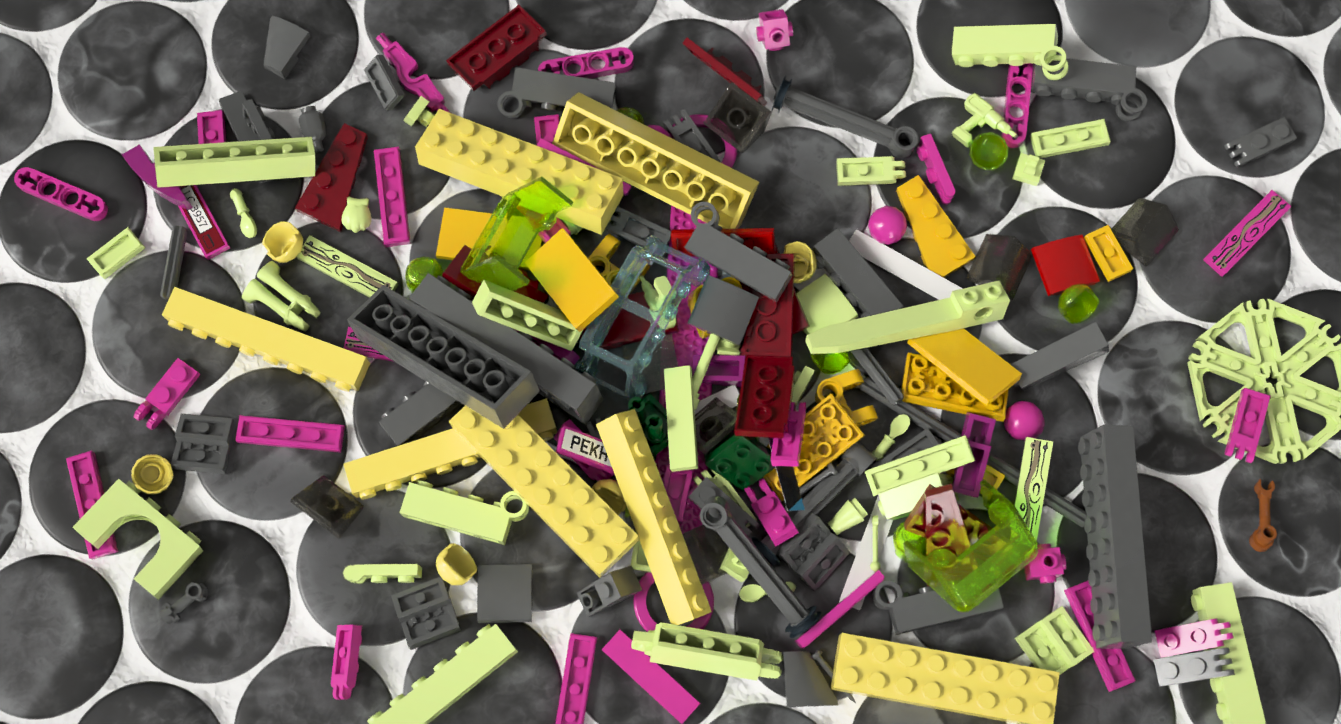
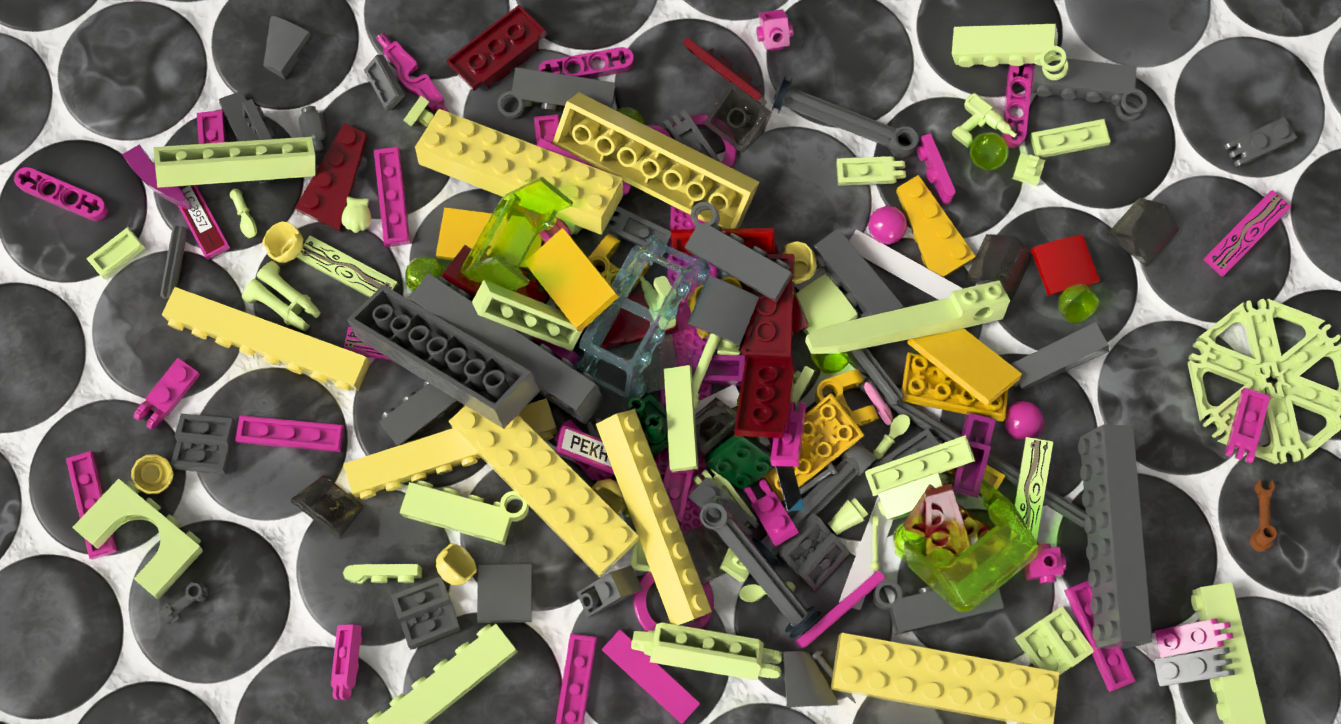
(881, 407): none -> bright pink piece
(1108, 253): yellow plate -> none

